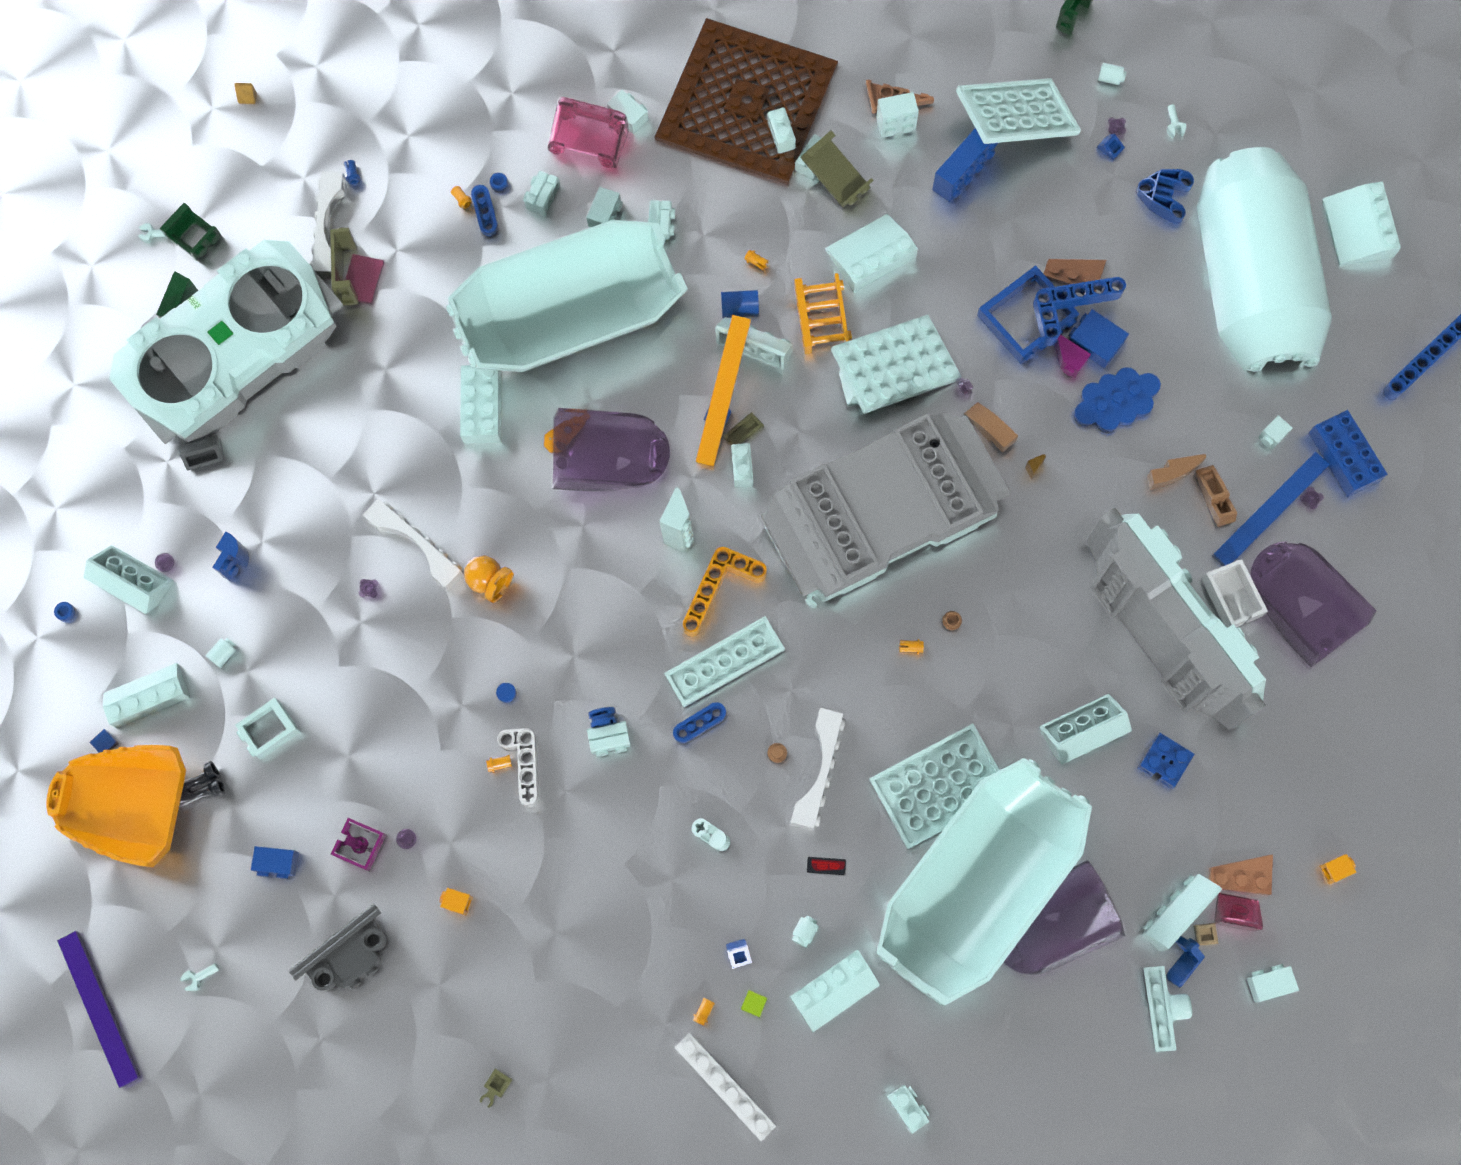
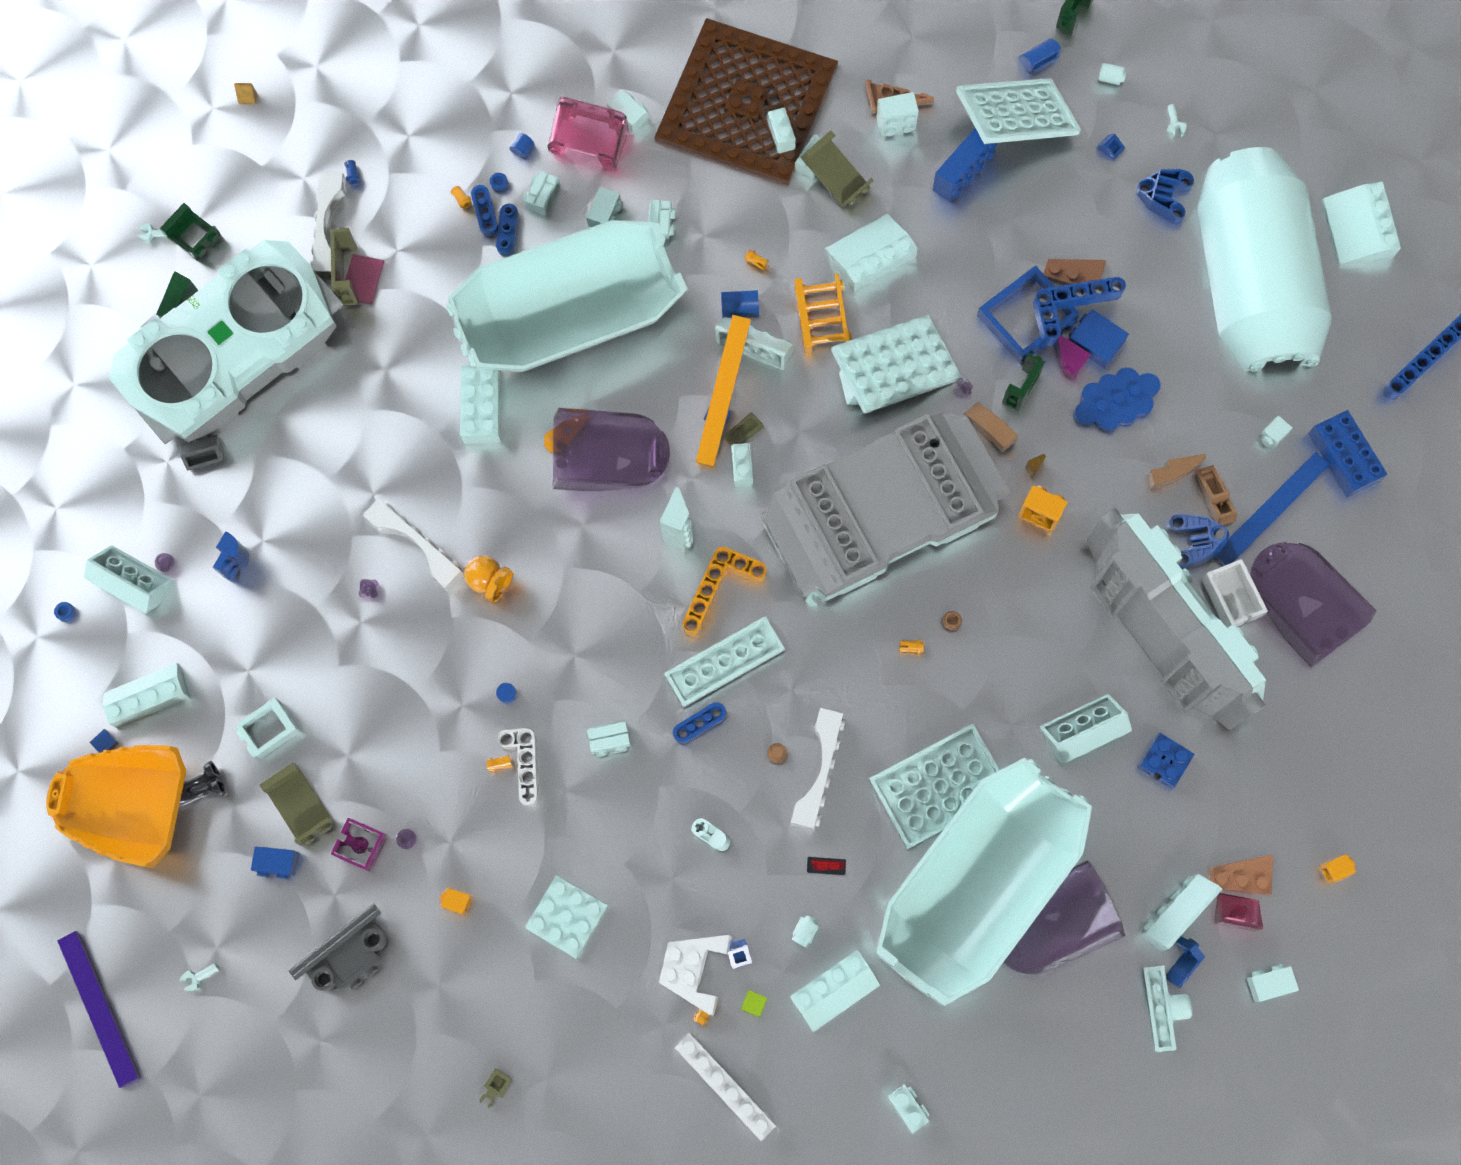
(221, 652): light aqua brick -> none
(297, 804): none -> olive panel
(507, 236): none -> blue plate
(522, 145): none -> blue brick
(566, 917): none -> light aqua plate
(602, 716): blue wheel -> none
(685, 965): none -> white wing
(1015, 396): none -> dark green window
(1040, 55): none -> blue brick
(1042, 508): none -> light orange brick
(1117, 130): clear purple plate -> none
(1197, 524): none -> blue connector
(1206, 934): tan tile -> none
(1311, 503): clear purple plate -> none

